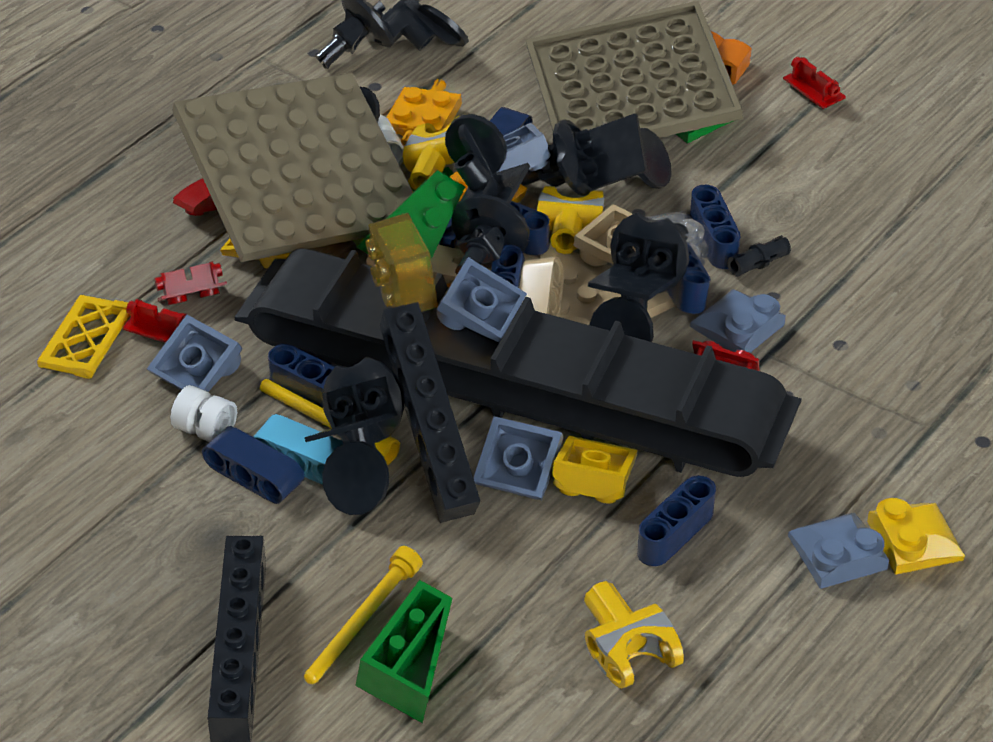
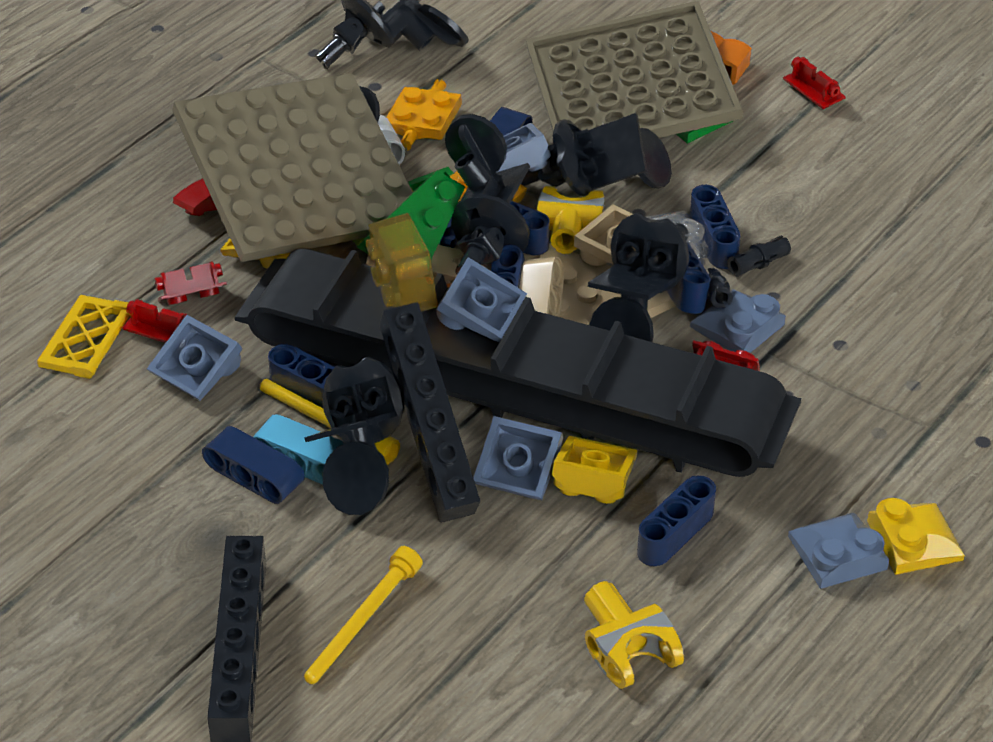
(201, 413): white wheel -> none
(406, 652): green wedge -> none
(425, 153): yellow connector -> none
(719, 290): none -> black pin

